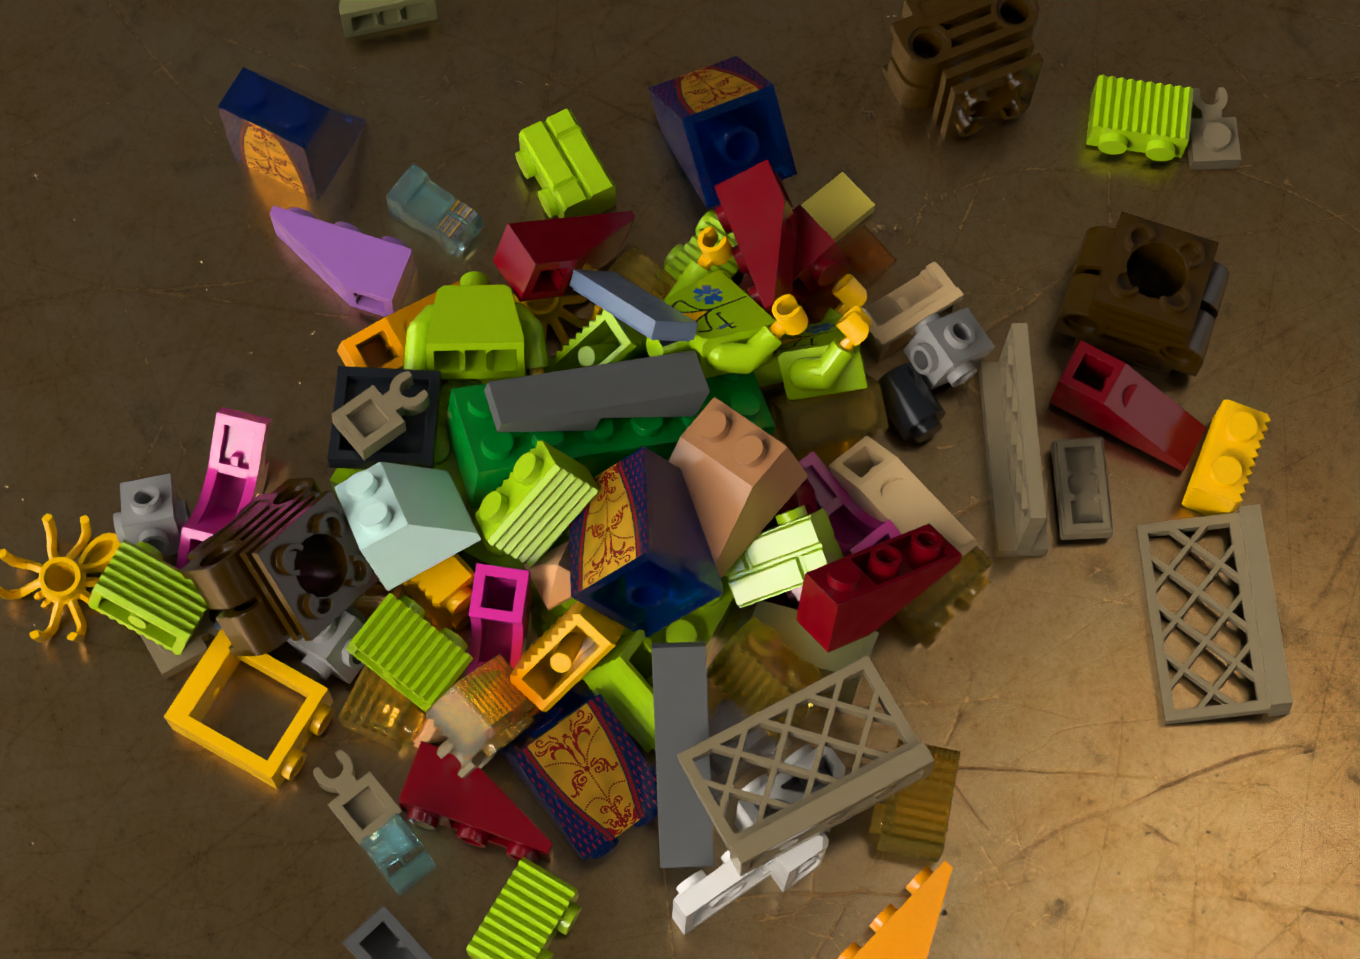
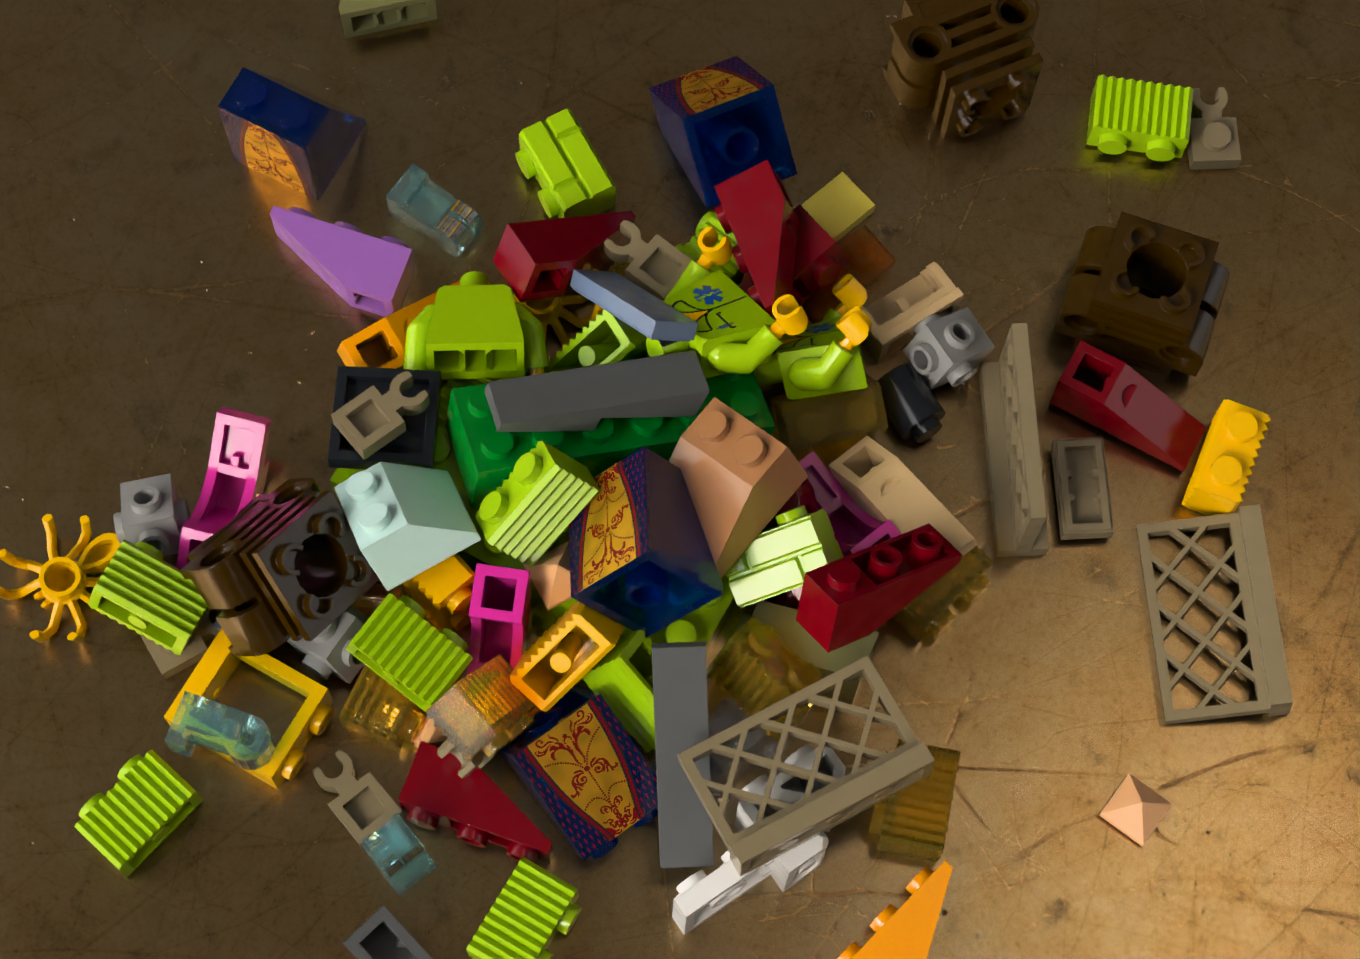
(137, 811): none -> lime brick
(220, 729): none -> clear light blue leg
(651, 265): none -> dark tan plate
(1135, 809): none -> light nougat slope

